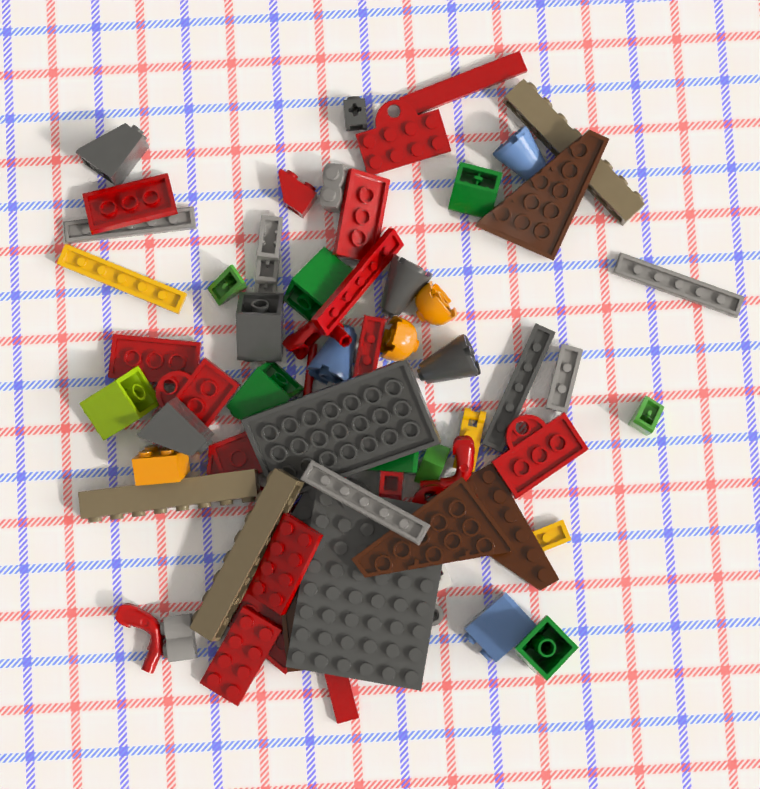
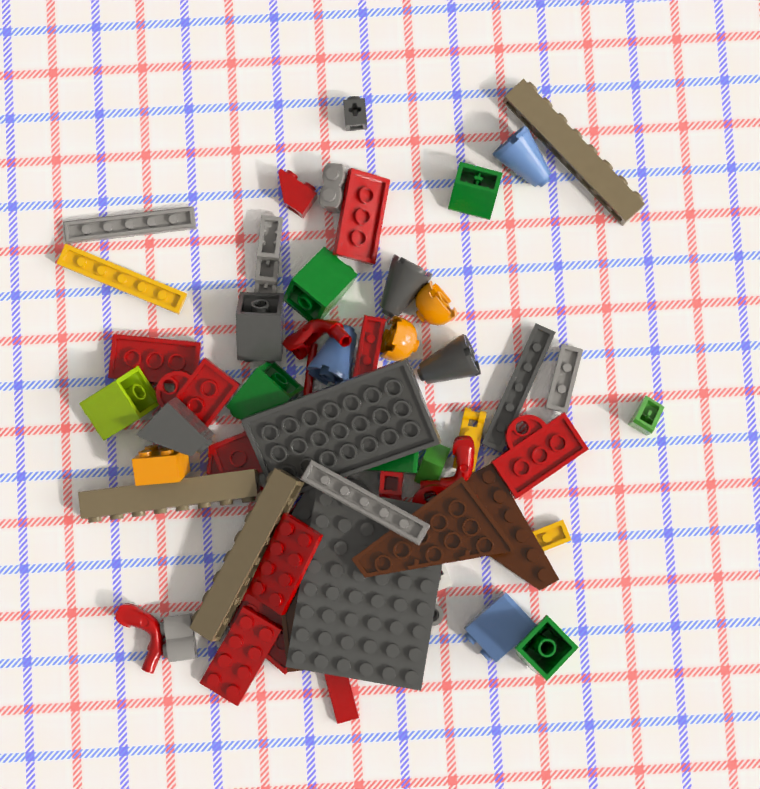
(115, 152): dark grey slope -> none
(129, 203): red plate -> none
(227, 285): bright green slope -> none
(357, 282): red plate -> none
(402, 138): red plate -> none
(466, 83): red tile -> none
(546, 203): reddish brown wing -> none
(678, 285): light grey tile -> none

